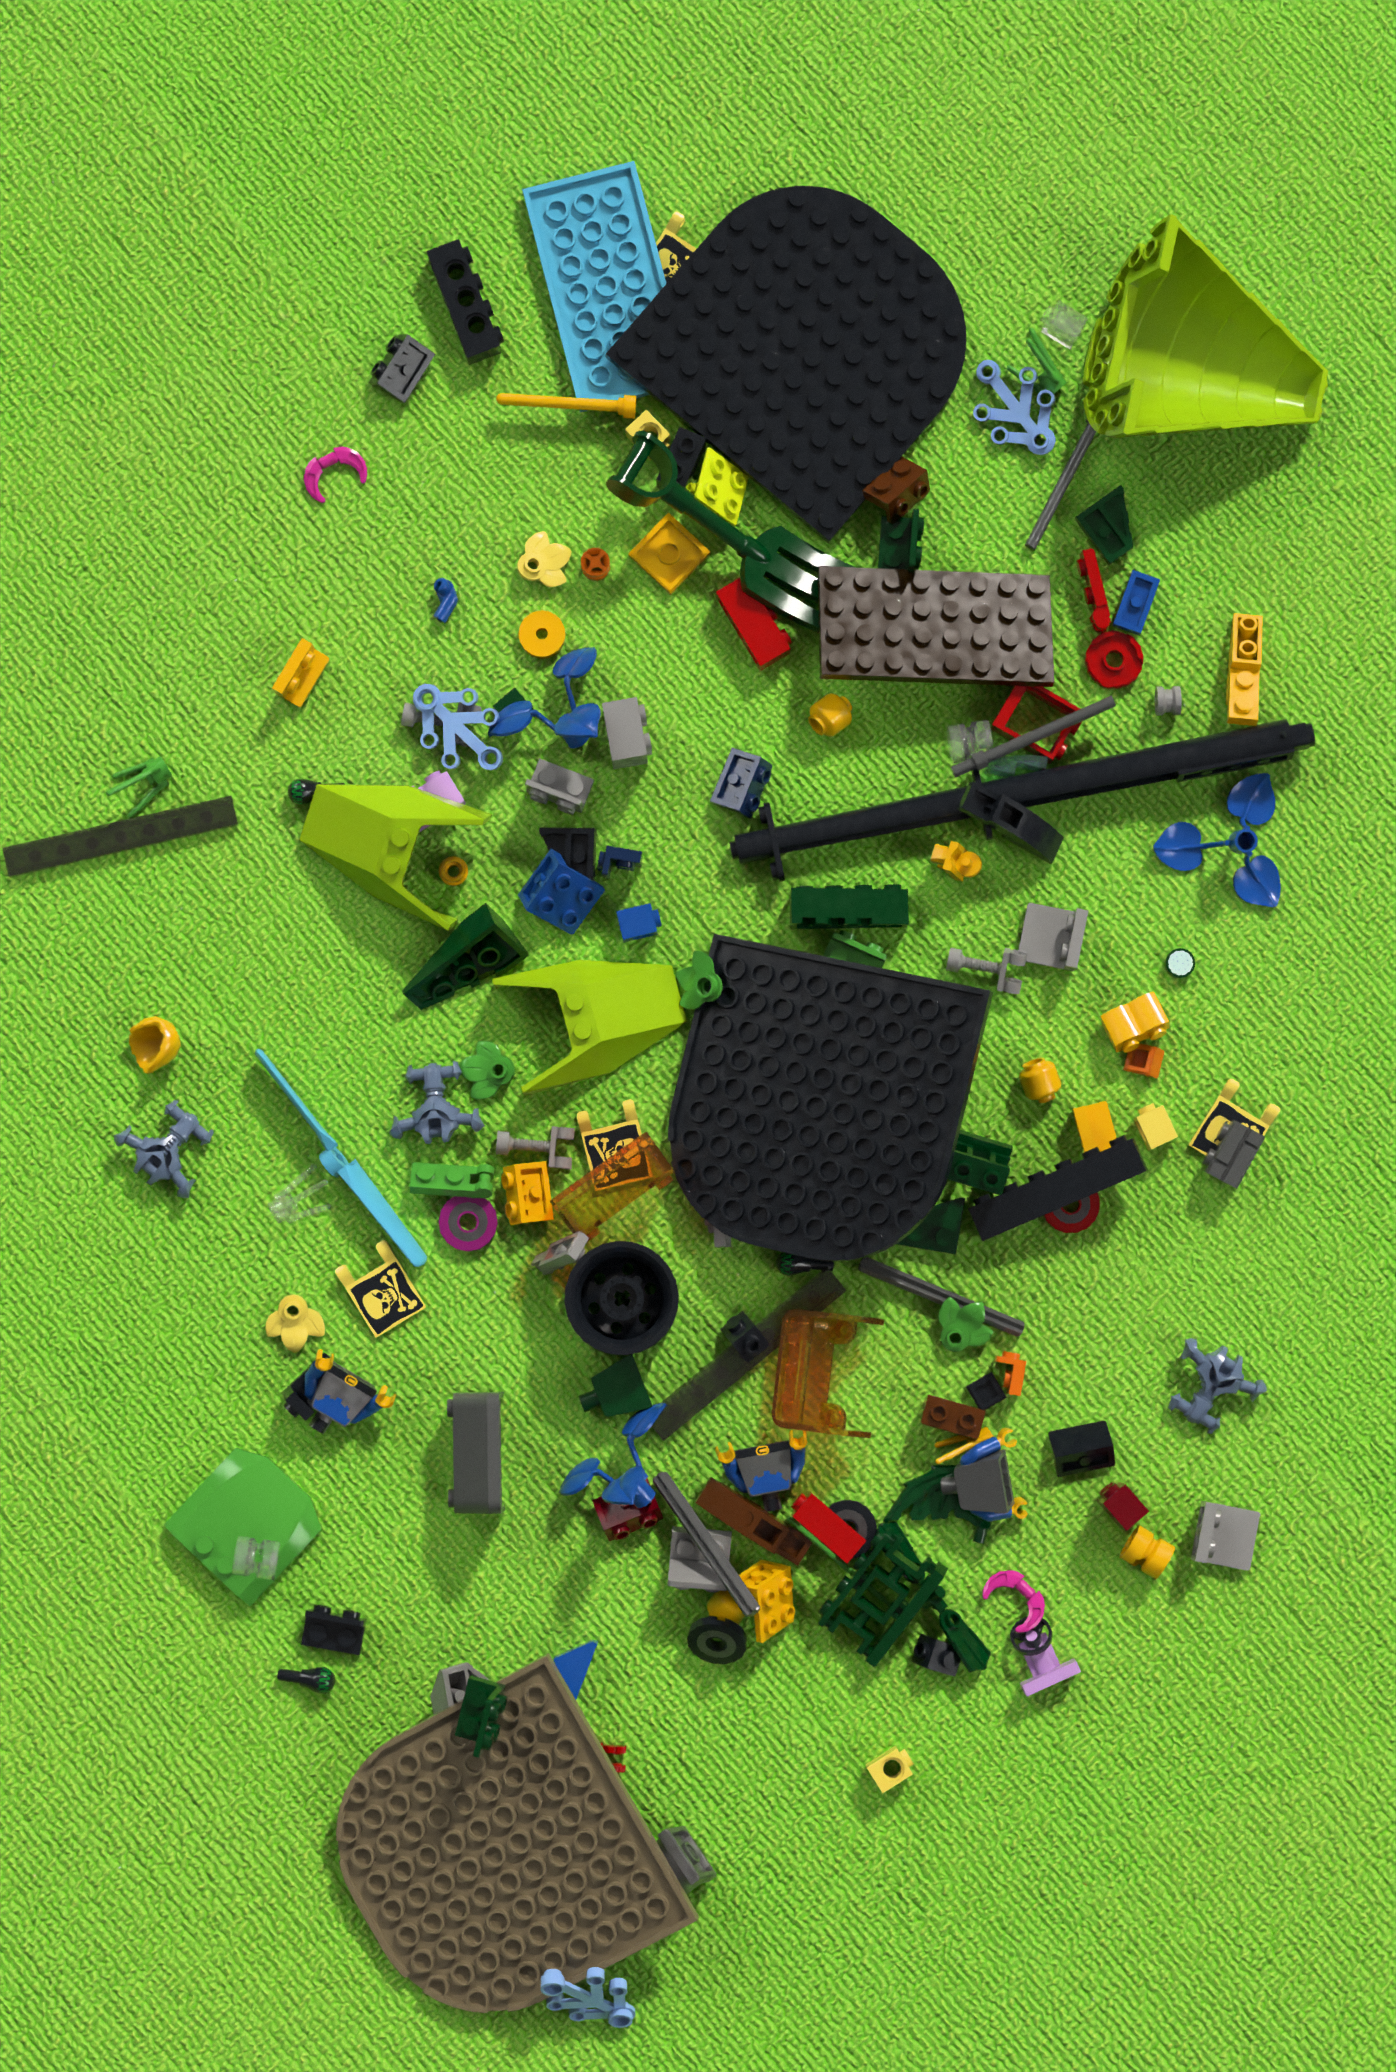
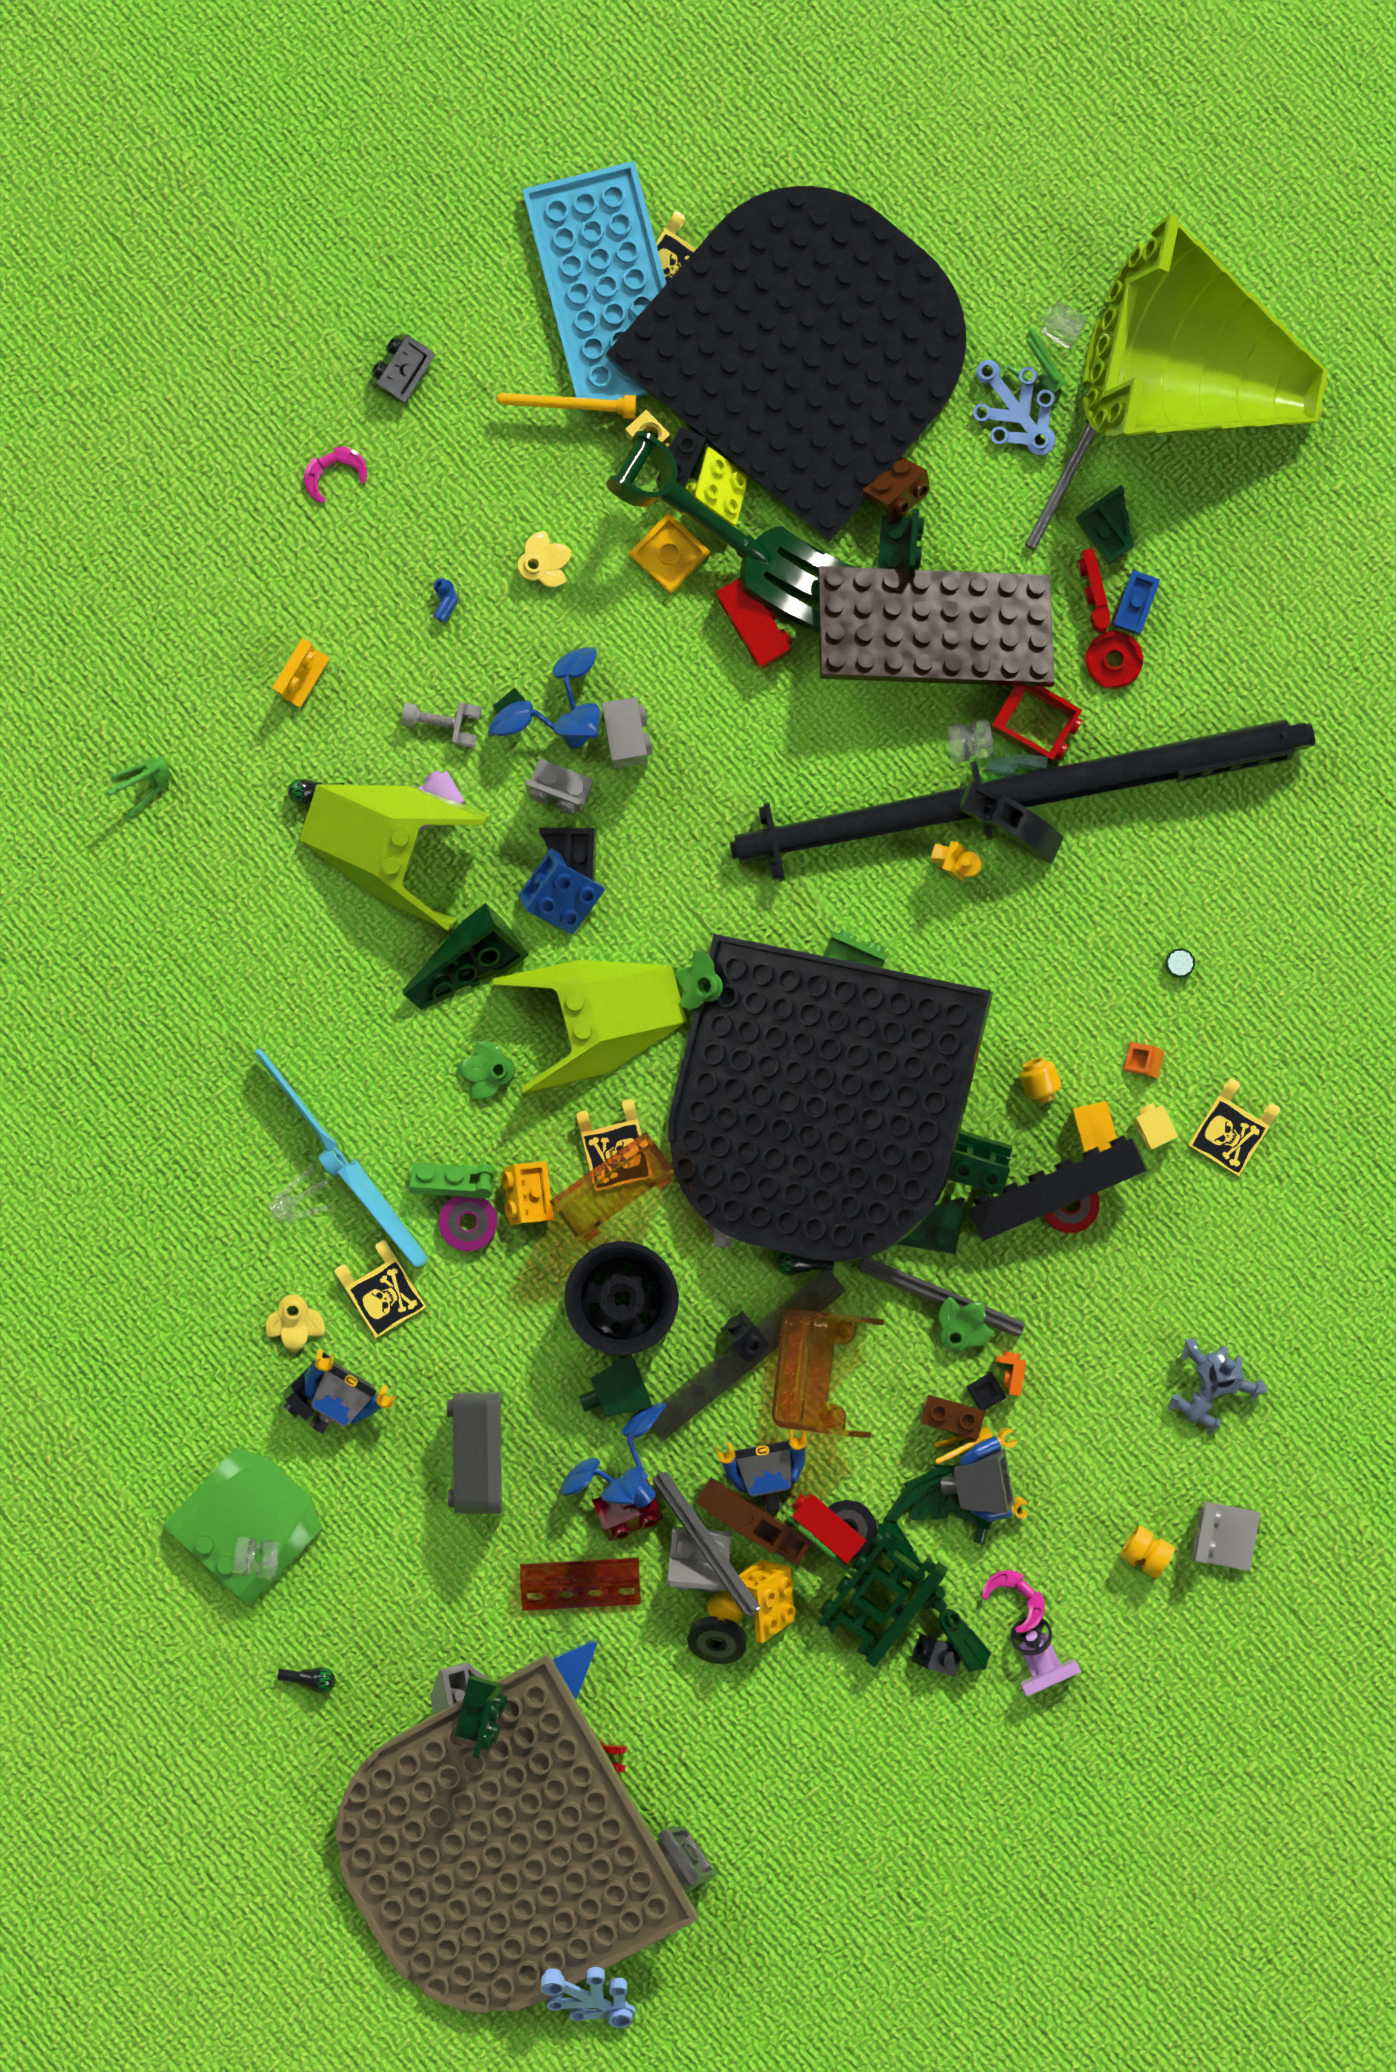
(120, 836): clear smoke tile -> none
(154, 1043): yellow hair -> none
(160, 1155): sand blue piece -> none
(334, 1630): black bracket -> none
(436, 1115): sand blue piece -> none
(448, 863): yellow plate -> none
(454, 723): light blue plant -> none
(475, 345): black brick -> none
(506, 1143): light grey bar -> none
(542, 647): yellow piece -> none
(561, 1253): light grey hinge -> none
(580, 1579): none -> clear red fence
(598, 559): orange wheel -> none
(624, 859): dark blue bracket -> none
(638, 922): blue brick -> none
(742, 782): bracket -> none
(830, 715): yellow head -> none
(848, 908): dark green wedge -> none
(886, 1781): light yellow brick -> none
(981, 759): dark grey bar -> none
(1015, 957): light grey bar -> none
(1053, 936): light grey bracket -> none
(1082, 1448): black panel -> none
(1121, 1505): dark red brick -> none
(1135, 1022): yellow brick -> none
(1168, 700): light grey wheel -> none
(1233, 1154): dark grey brick -> none
(1244, 669): yellow slope -> none
(1256, 881): blue plant -> none

